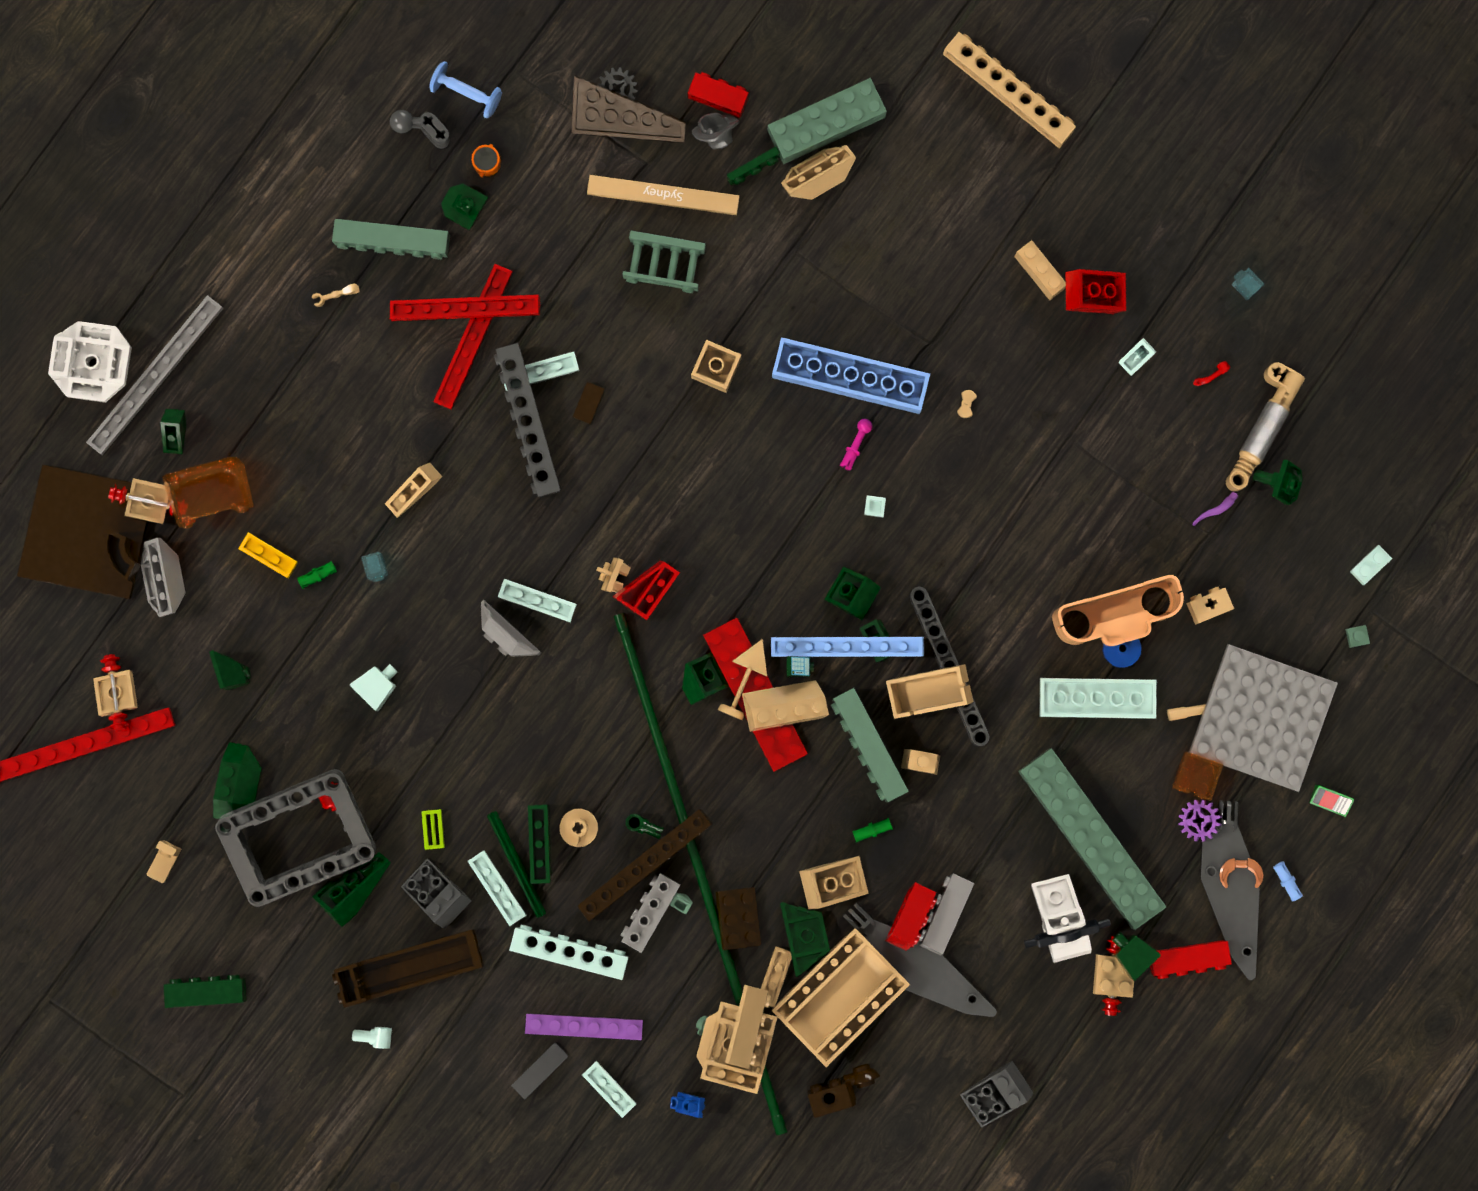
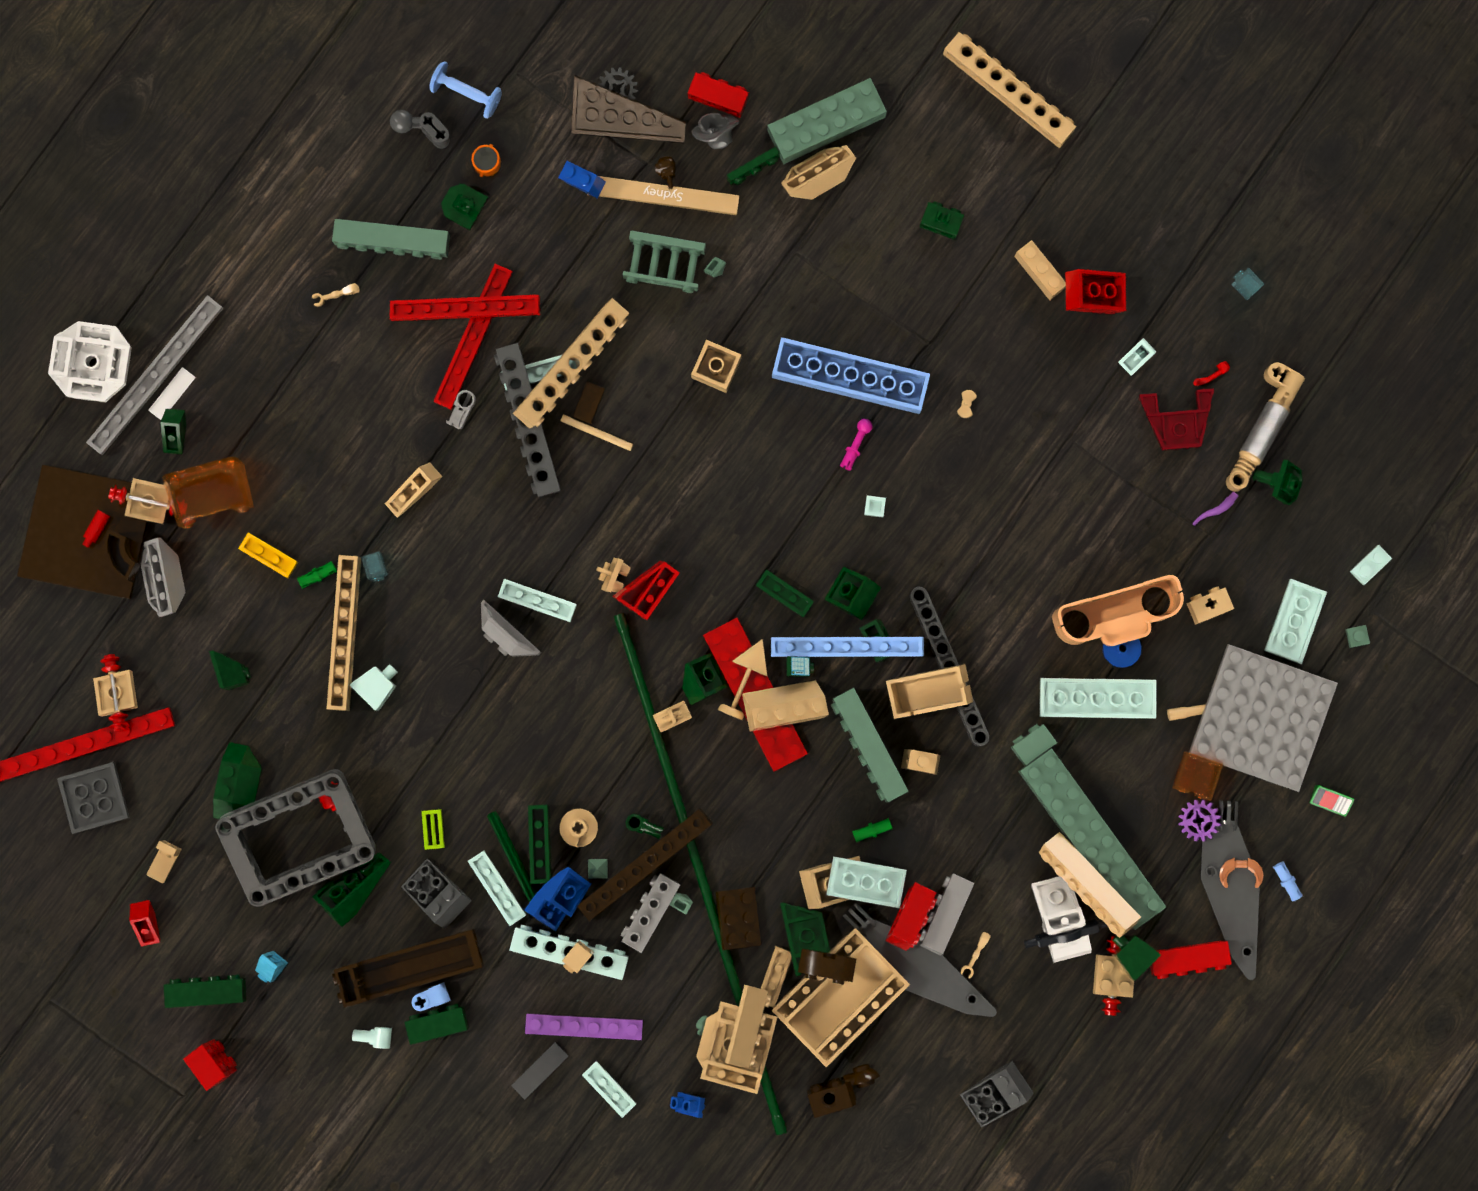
(93, 798): none -> dark grey plate
(95, 528): none -> red cylinder
(144, 923): none -> red slope
(172, 393): none -> white sticker
(210, 1064): none -> red brick
(270, 966): none -> medium azure slope
(344, 633): none -> tan brick
(434, 997): none -> light blue piece
(436, 1024): none -> dark green brick
(461, 412): none -> light grey piece
(558, 898): none -> blue slope
(577, 957): none -> tan brick
(582, 179): none -> blue brick
(596, 432): none -> tan bar
(597, 868): none -> sand green slope
(612, 311): none -> tan brick
(666, 168): none -> dark brown piece
(672, 716): none -> tan hips
(715, 267): none -> sand green slope
(784, 593): none -> dark green plate
(827, 965): none -> dark brown brick
(866, 882): none -> light aqua tile
(942, 220): none -> dark green brick
(984, 938): none -> tan piece
(1033, 744): none -> sand green brick
(1089, 885): none -> tan brick
(1178, 428): none -> dark red wing
(1295, 621): none -> light aqua tile

